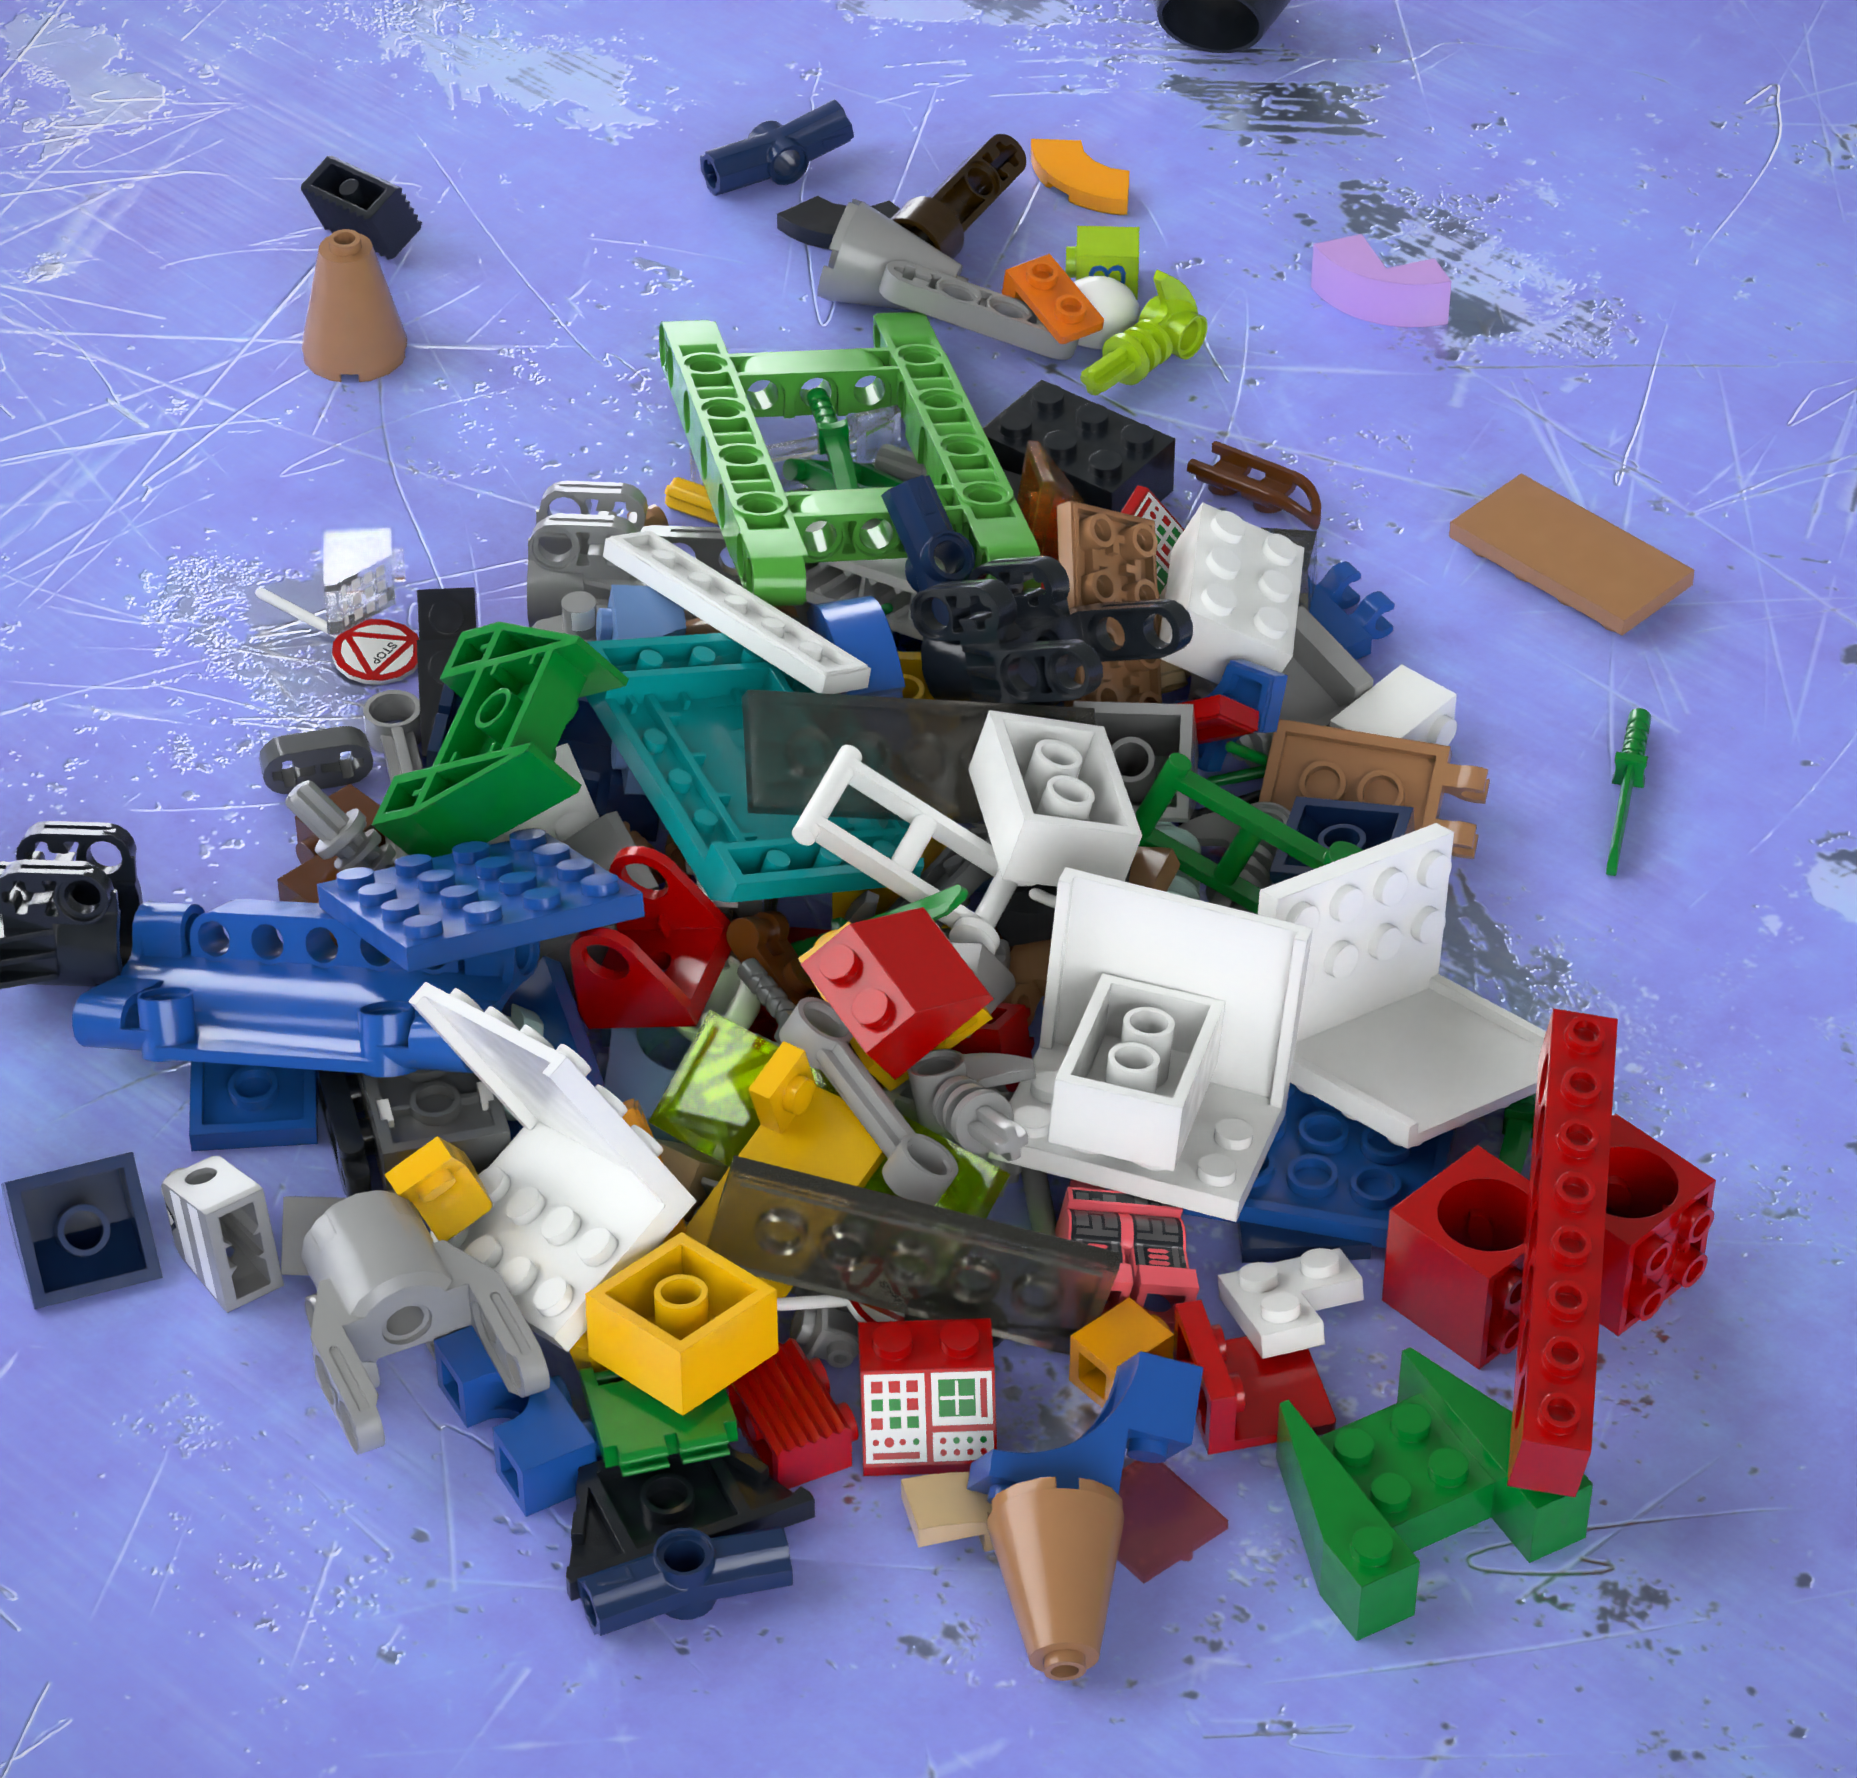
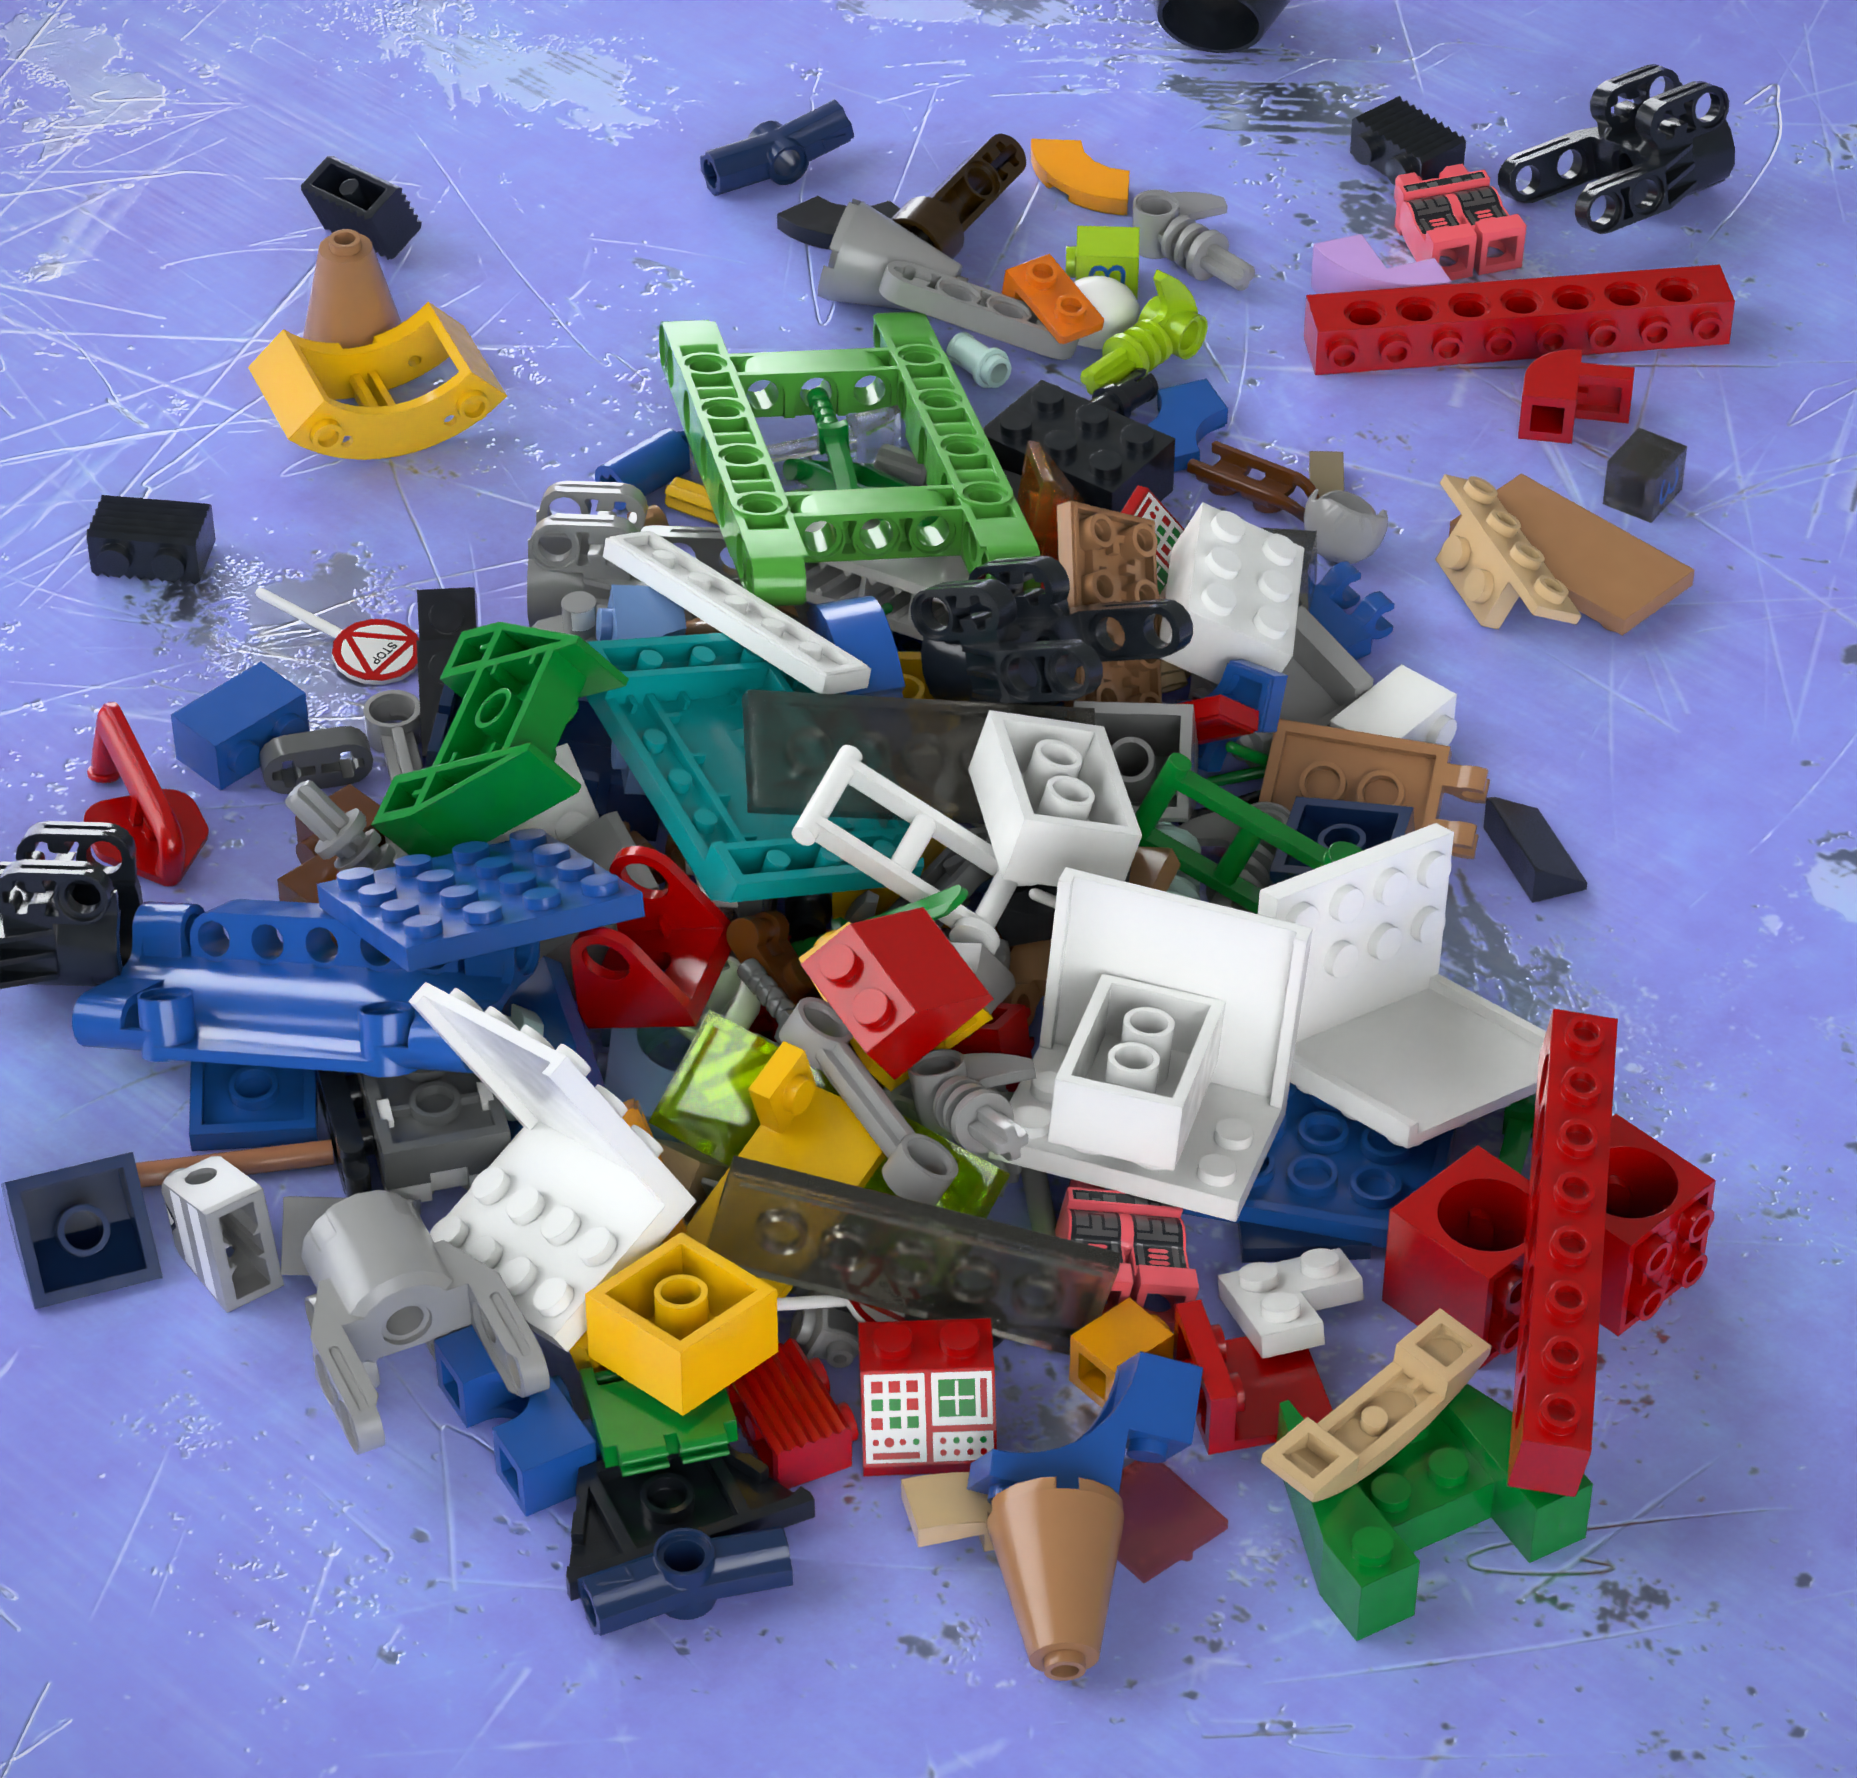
(150, 538): none -> black brick
(161, 821): none -> red piece
(230, 725): none -> blue brick
(247, 1161): none -> nougat bar
(308, 376): none -> yellow window
(359, 576): clear slope -> none
(441, 1187): yellow slope -> none
(649, 463): none -> blue wheel
(808, 915): none -> black pin
(926, 534): dark blue piece -> none
(987, 365): none -> light aqua pin
(1127, 393): none -> black pin
(1172, 233): none -> light grey piece
(1188, 415): none -> blue tile
(1326, 470): none -> dark tan piece
(1344, 526): none -> light grey hair
(1383, 1414): none -> tan slope
(1404, 141): none -> black brick
(1458, 220): none -> coral hips
(1495, 562): none -> tan bracket
(1517, 319): none -> red brick
(1531, 850): none -> black slope
(1564, 388): none -> red brick
(1629, 774): green sword -> none
(1641, 154): none -> black piece
(1644, 475): none -> clear smoke brick

